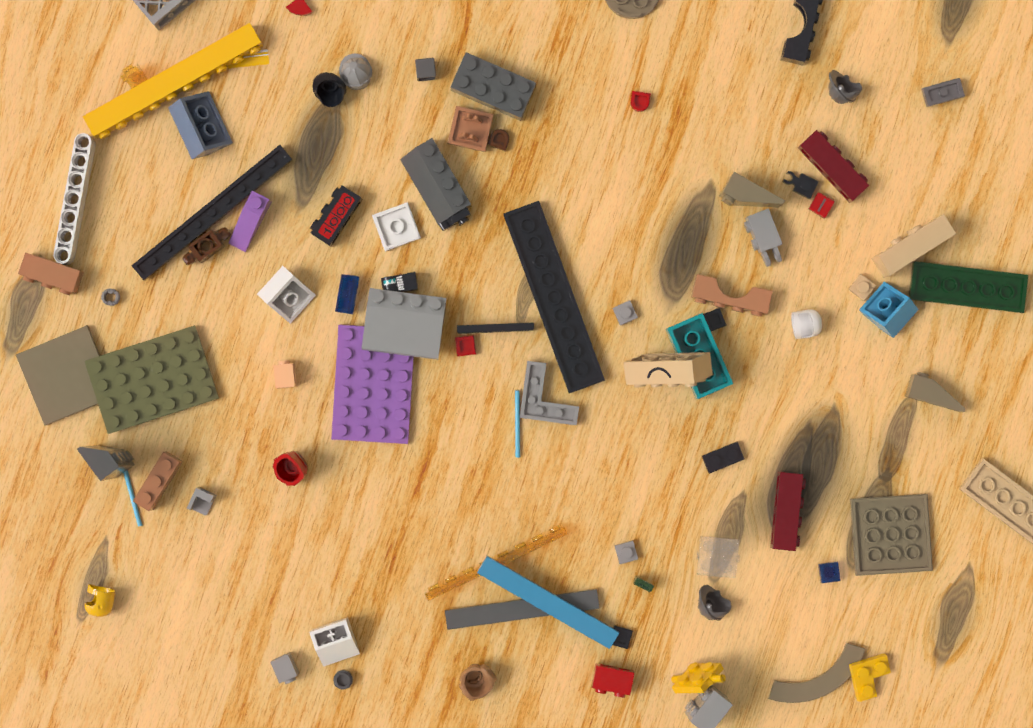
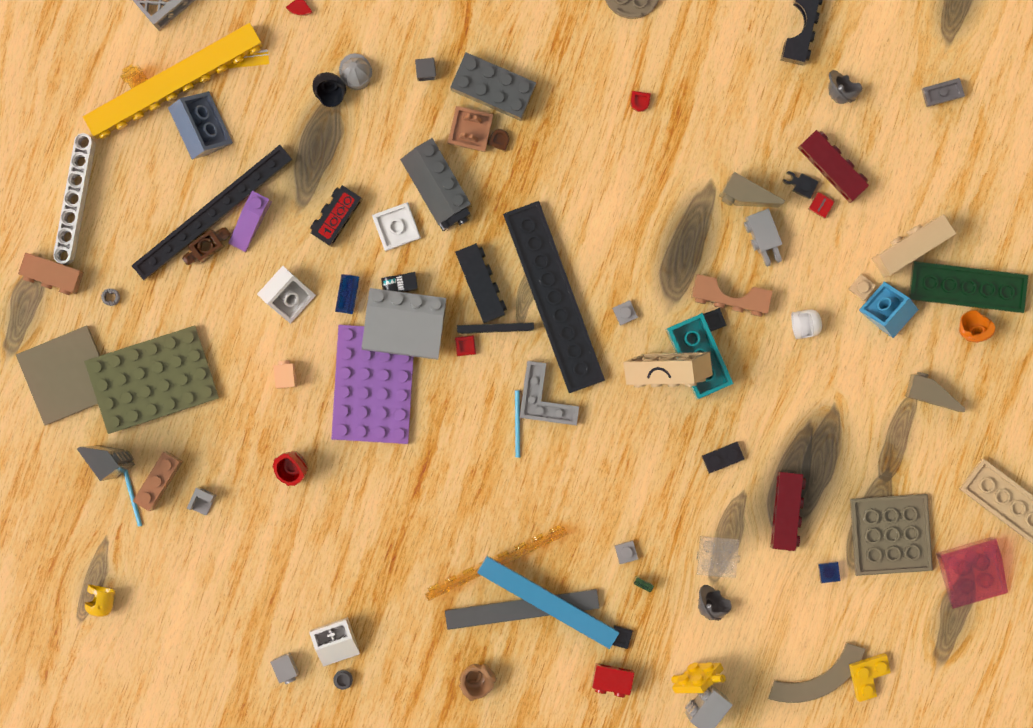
(480, 283): none -> black brick
(973, 572): none -> clear pink slope
(976, 327): none -> orange piece

